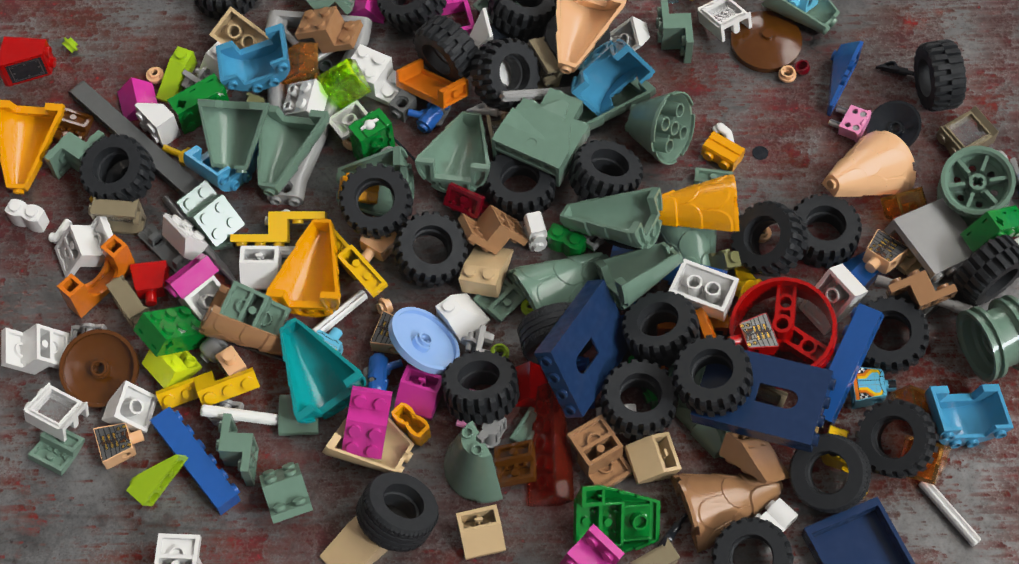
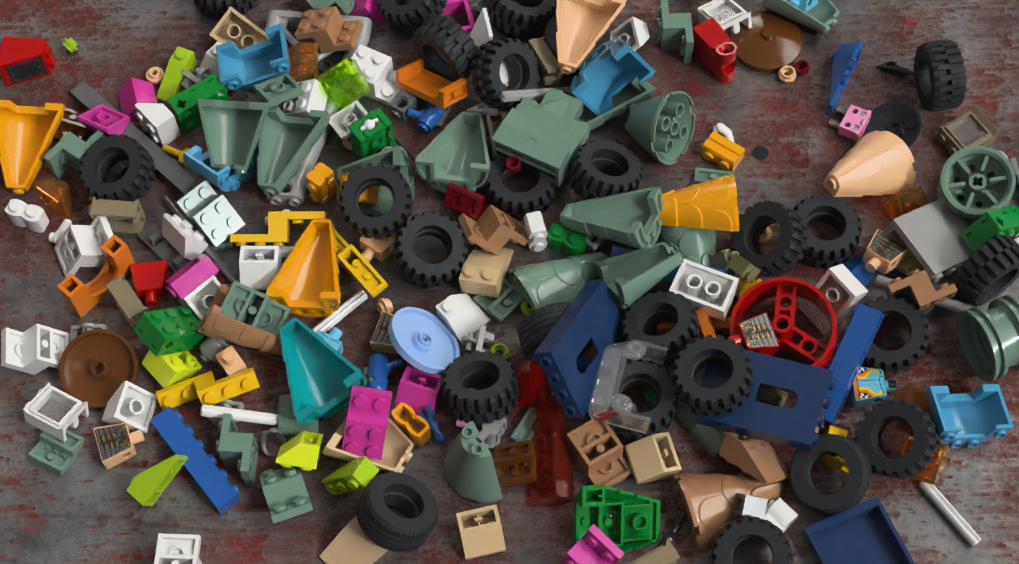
(55, 195): none -> clear orange slope
(104, 119): none -> dark pink slope
(262, 439): none -> dark grey piece
(278, 90): none -> sand green plate
(301, 451): none -> neon yellow slope
(321, 183): none -> light orange brick
(351, 476): none -> lime slope
(438, 434): none -> blue piece
(511, 162): none -> dark red hinge
(606, 403): none -> clear windscreen
(715, 50): none -> red piece
(742, 269): none -> olive brick
(750, 506): none -> brick

